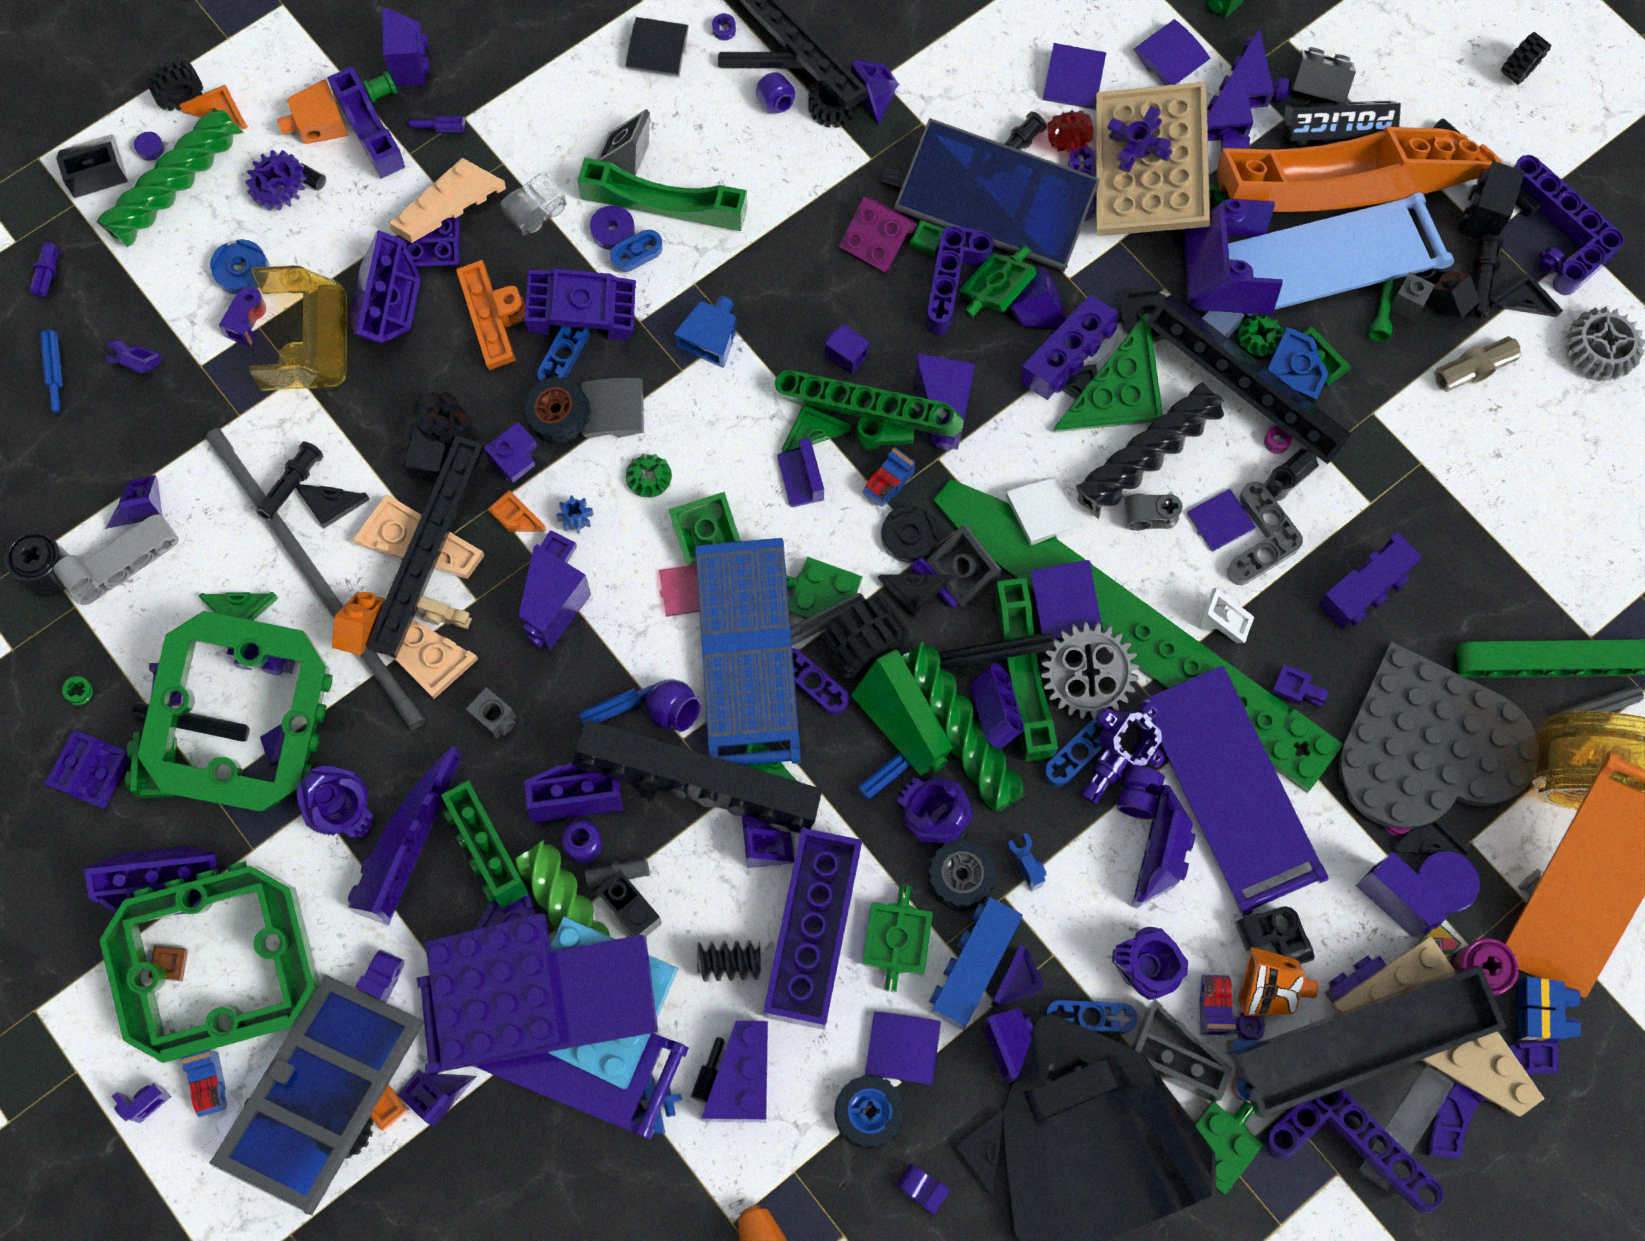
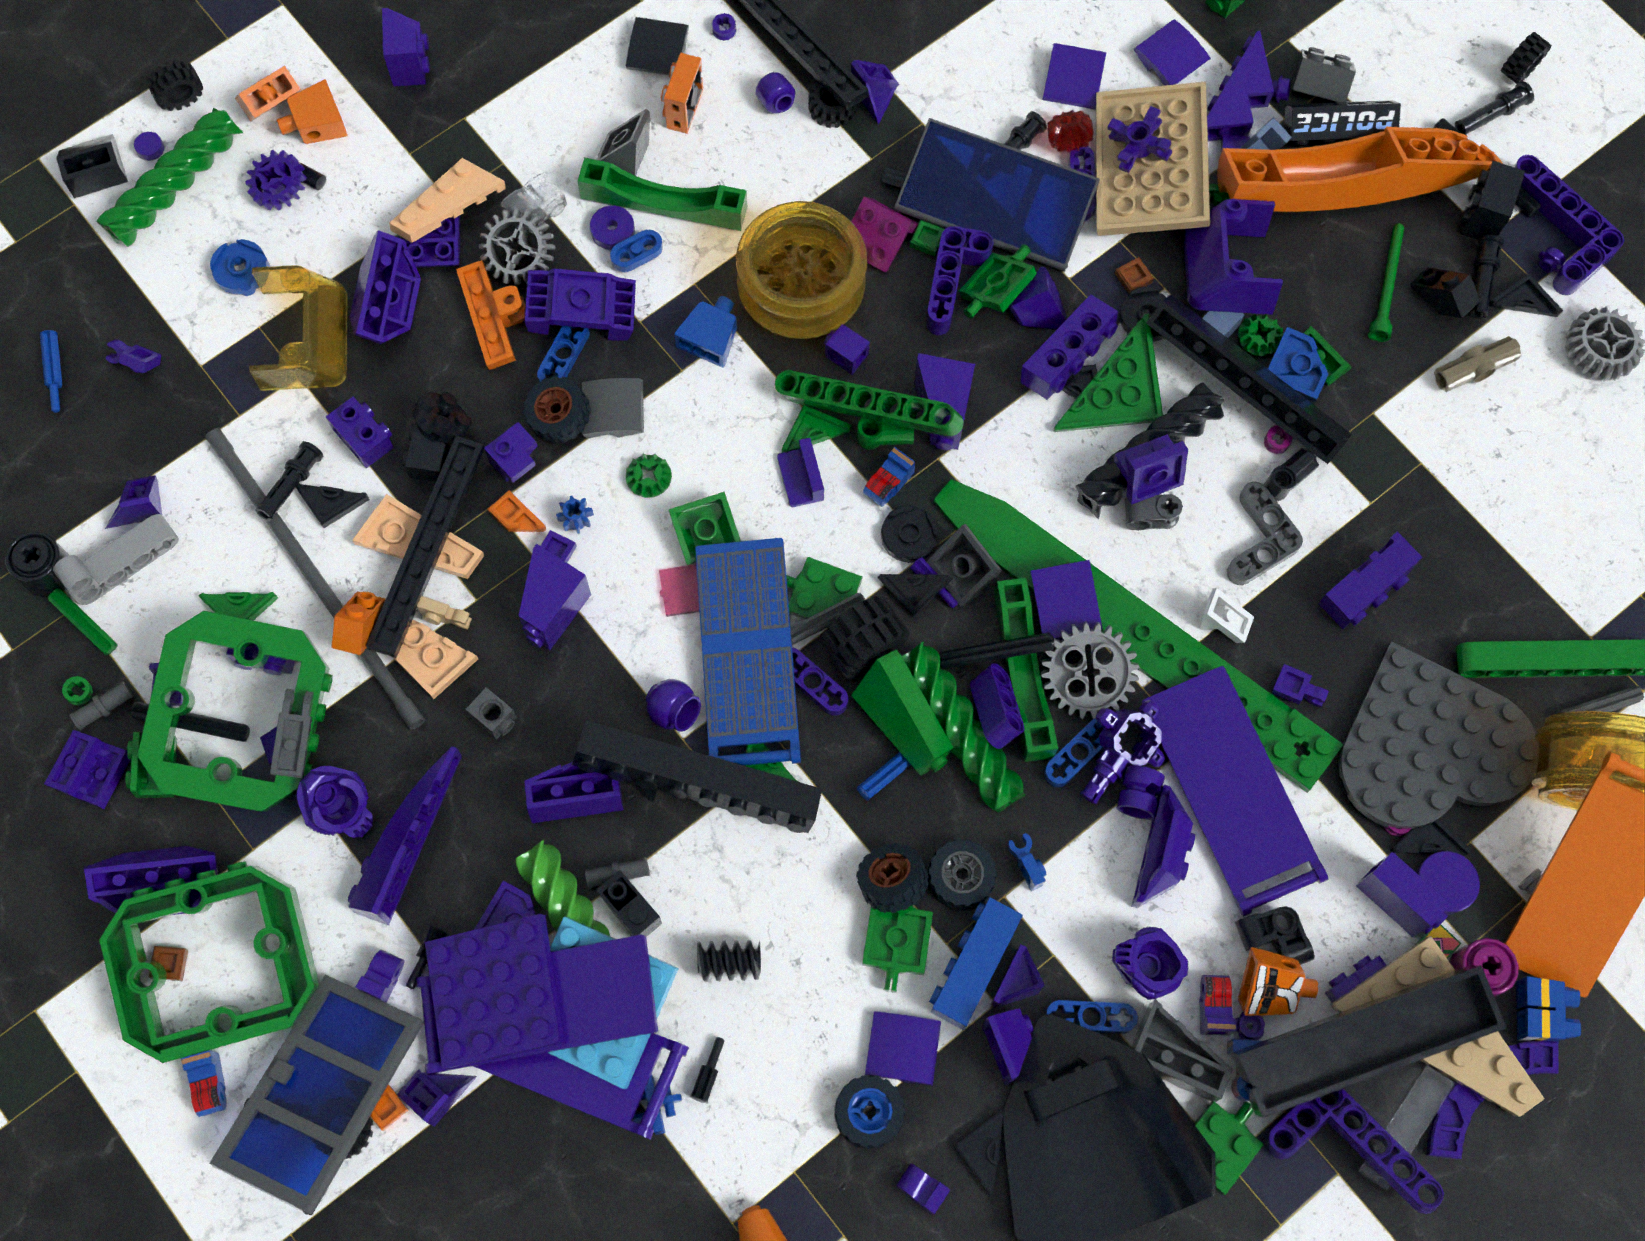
(44, 269): dark purple axle -> none
(82, 621): none -> green axle
(101, 705): none -> dark grey pin
(145, 1103): dark purple bracket -> none
(218, 99): orange tile -> none
(242, 316): dark purple leg -> none
(267, 93): none -> orange brick
(292, 737): none -> dark grey hinge
(360, 432): none -> dark purple brick
(365, 122): dark purple arch -> none
(379, 87): green bush -> none
(433, 933): none -> black axle
(441, 123): dark purple axle -> none
(484, 844): green brick -> none
(512, 259): none -> light grey gear
(576, 833): dark purple head -> none
(614, 705): blue axle -> none
(682, 93): none -> orange piece
(741, 1080): dark purple wedge -> none
(757, 60): black axle -> none
(766, 844): dark purple slope -> none
(799, 310): none -> clear yellow wheel
(812, 929): dark purple brick -> none
(892, 877): none -> black wheel
(935, 809): dark purple helmet -> none
(1043, 511): white slope -> none
(1134, 275): none -> dark orange tile
(1152, 467): none -> dark purple bracket
(1221, 520): dark purple piece -> none
(1269, 137): none -> sand blue panel
(1344, 251): light blue flag -> none
(1411, 297): dark grey brick -> none
(1503, 105): none -> black pin

